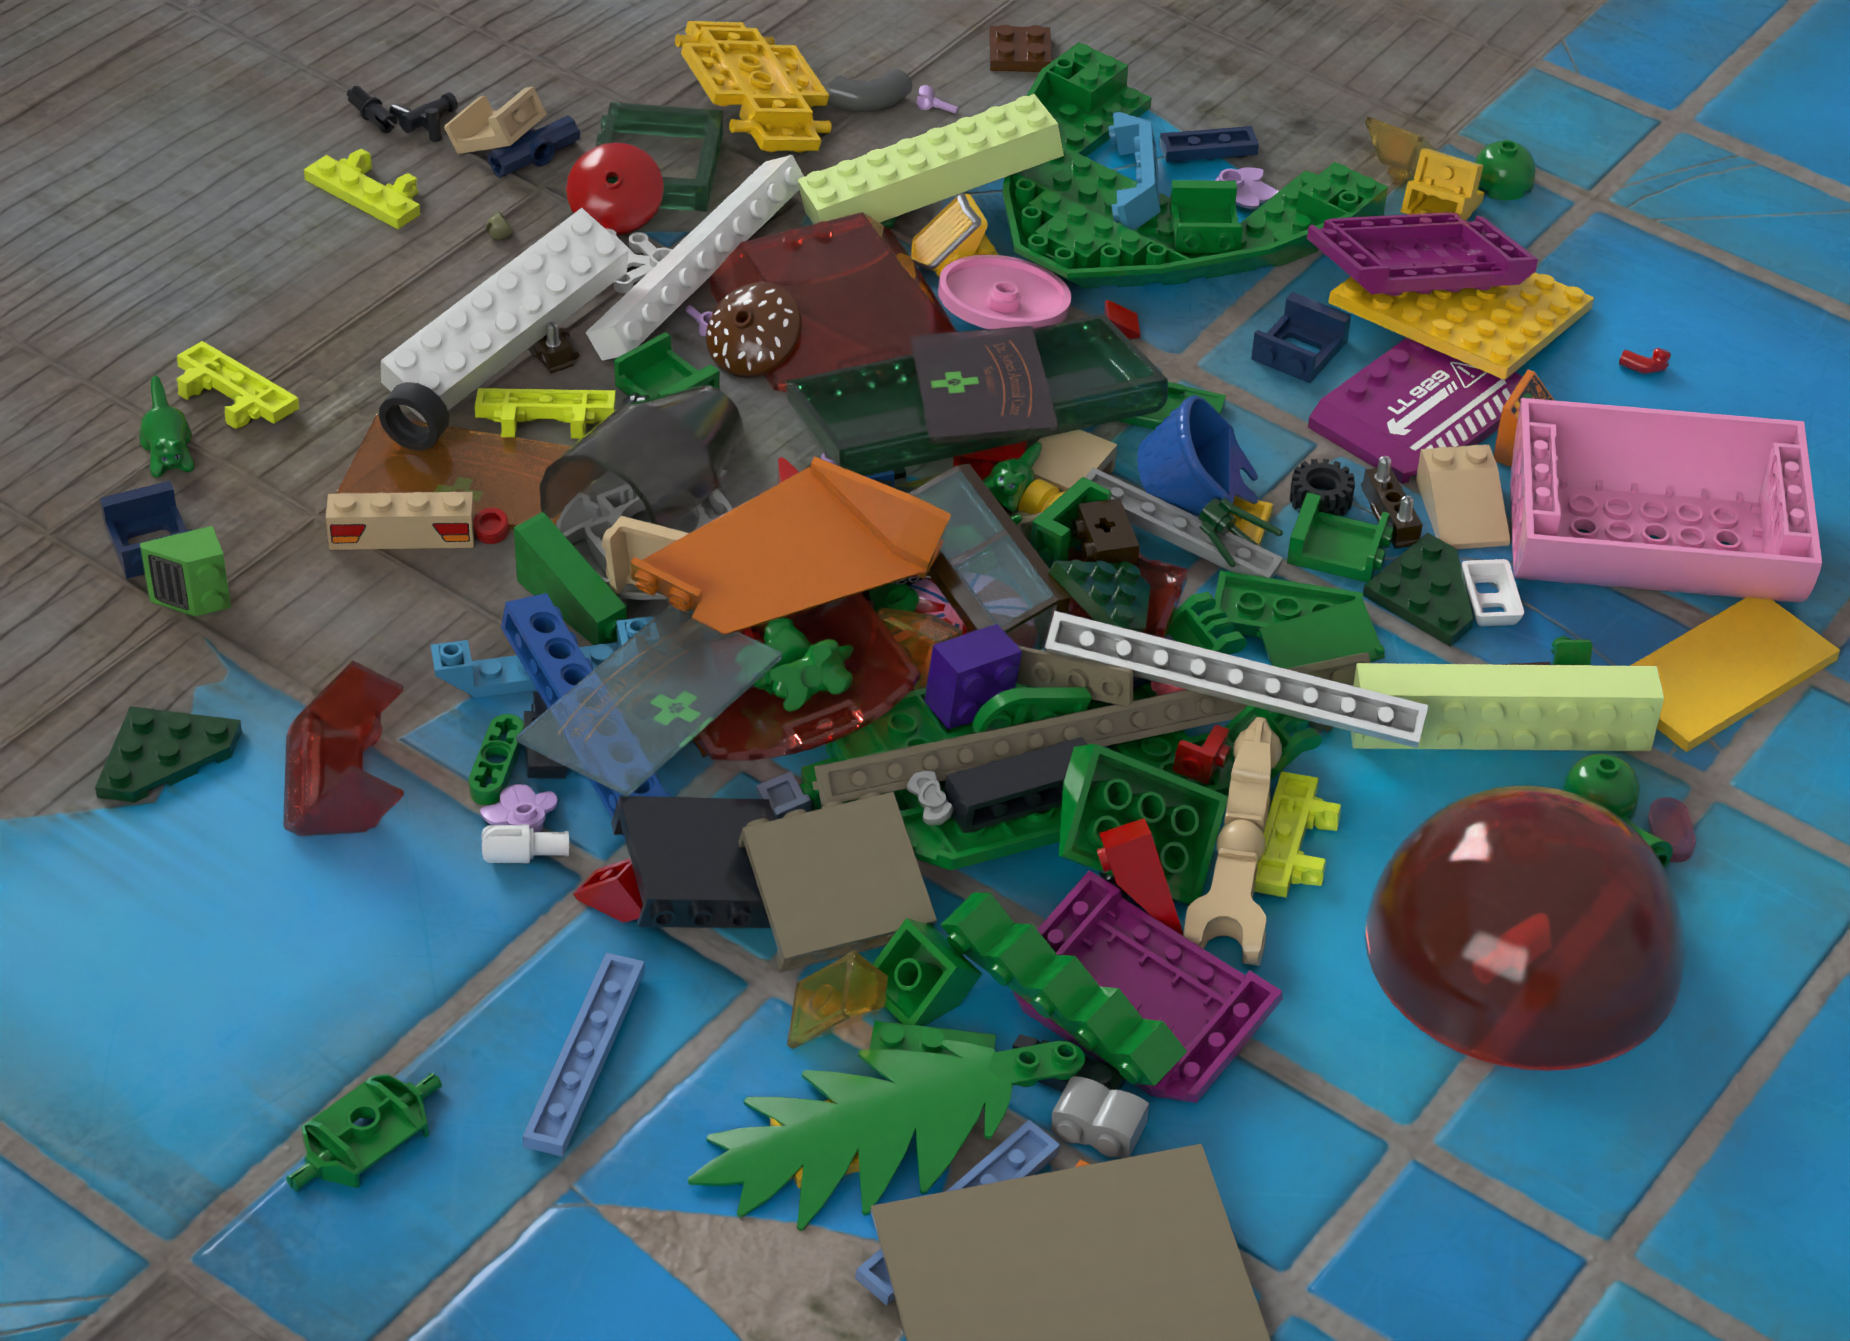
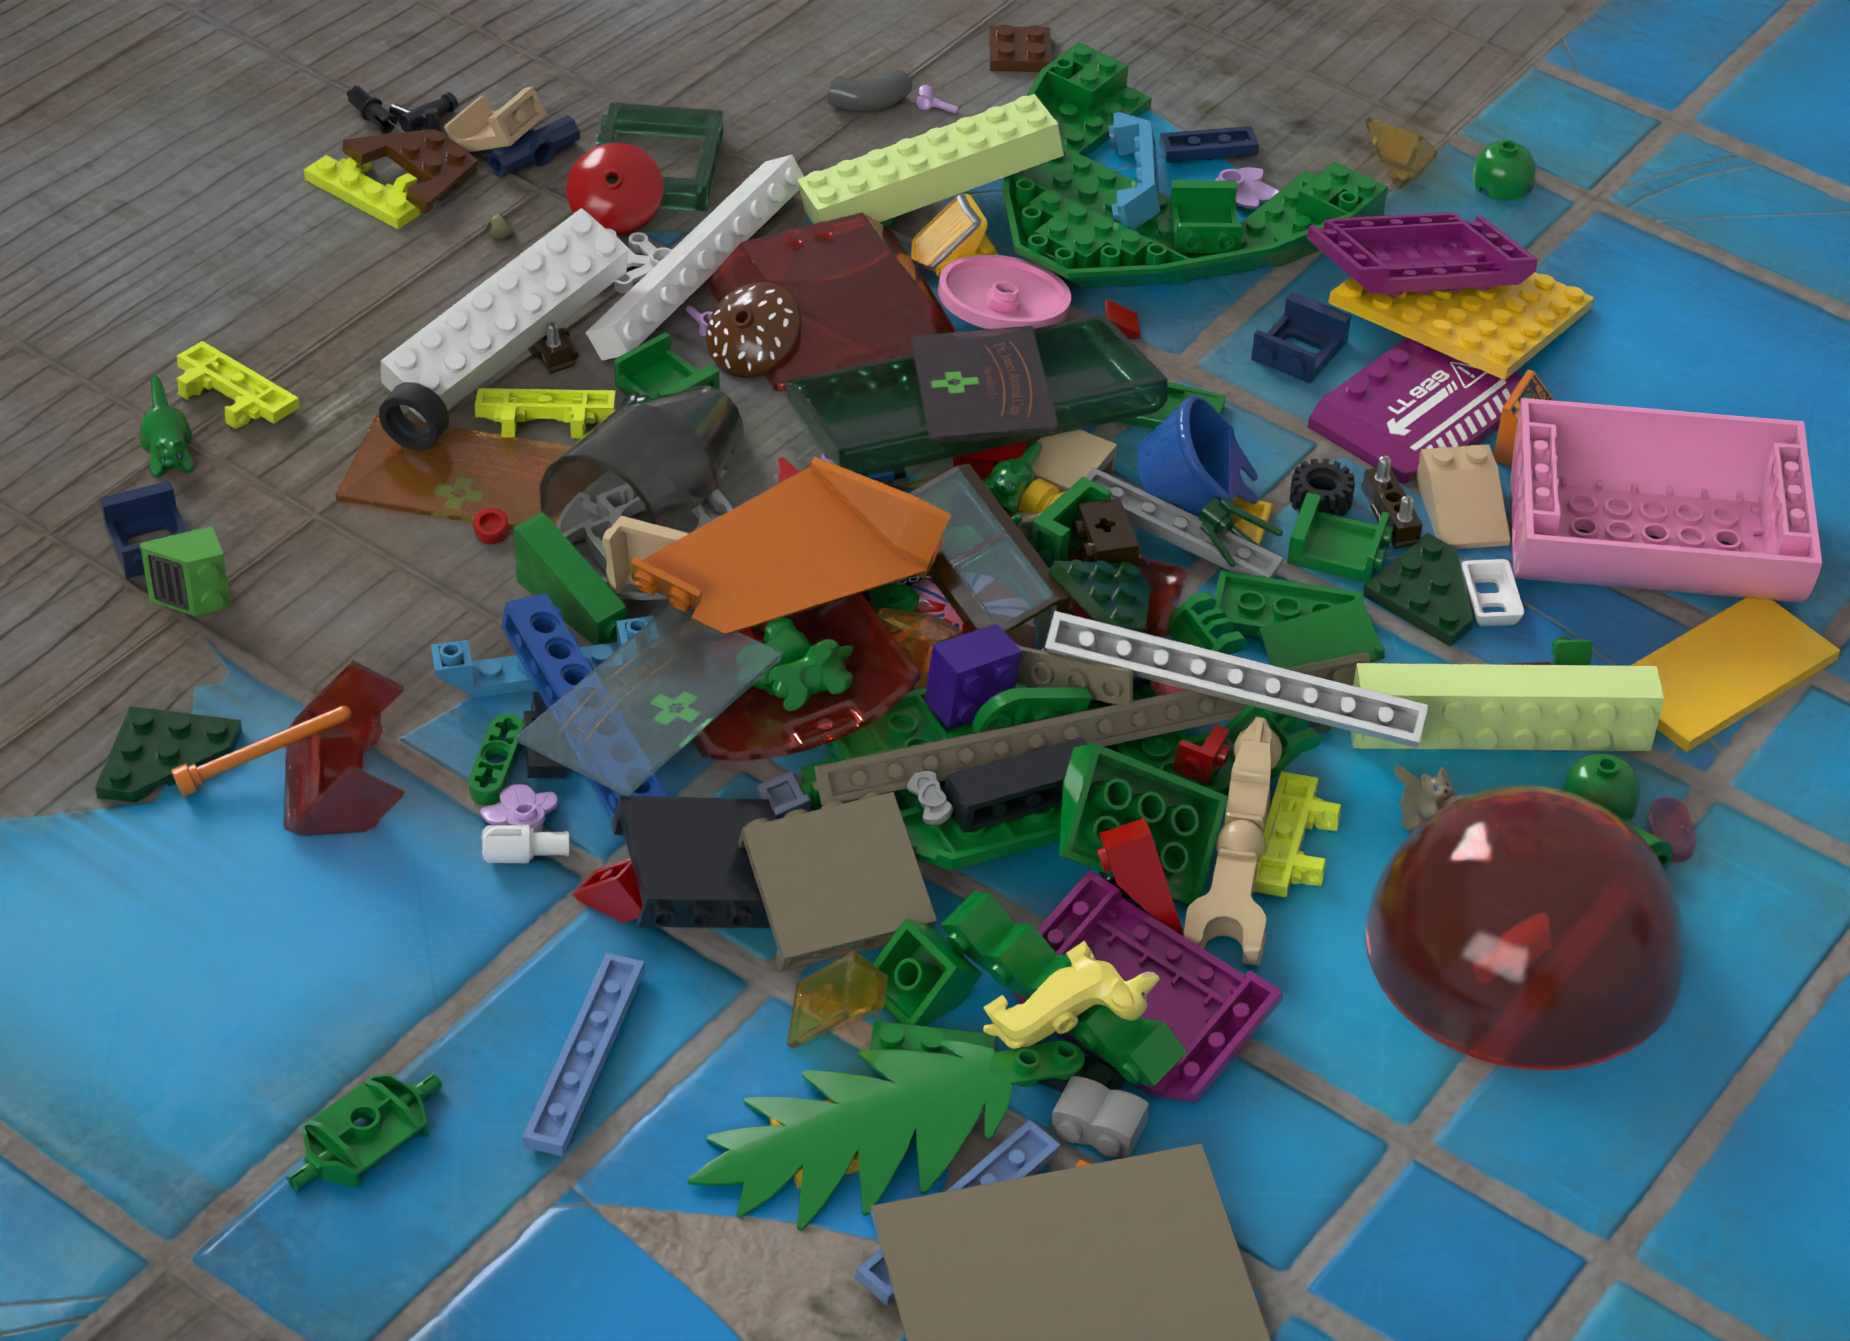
(191, 777): none -> orange piece
(400, 520): tan brick -> none
(423, 154): none -> reddish brown wing
(765, 78): yellow piece -> none
(1065, 997): none -> light yellow animal
(1423, 795): none -> dark tan animal
(1443, 185): yellow piece -> none
(1645, 365): red arm -> none

